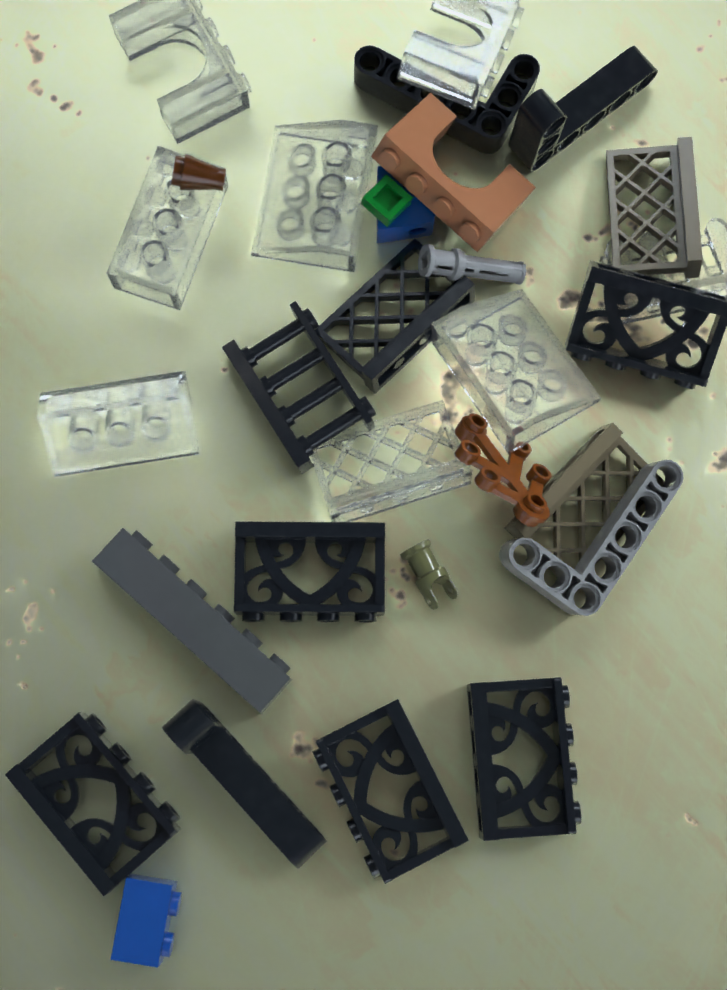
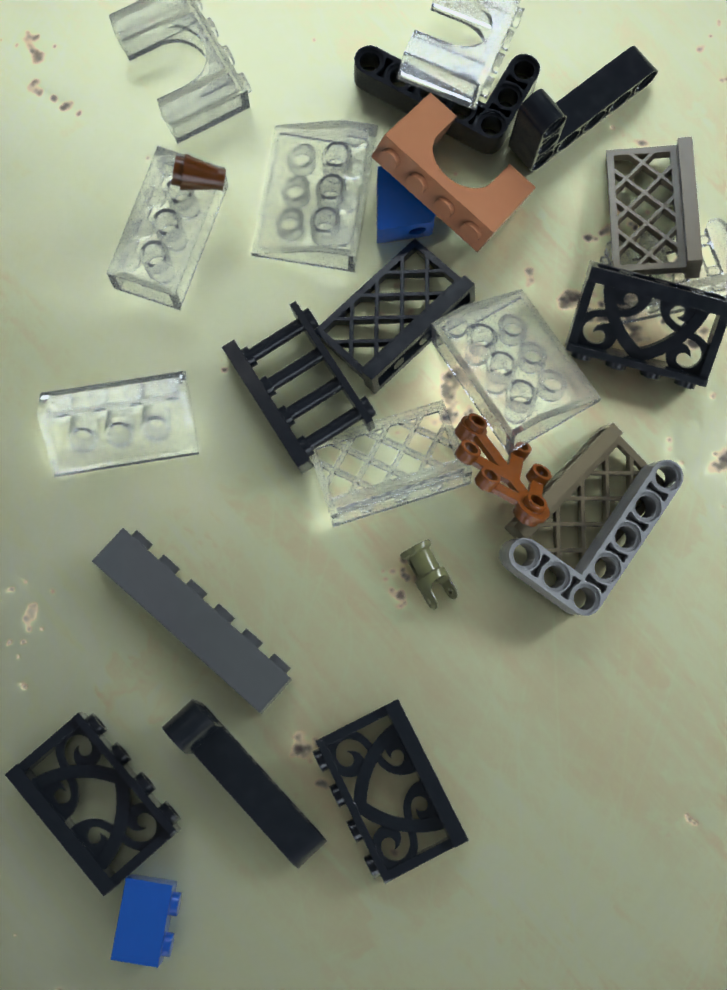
(271, 535): black fence -> none
(386, 200): green plate -> none
(456, 264): light grey pin -> none
(494, 804): black fence -> none

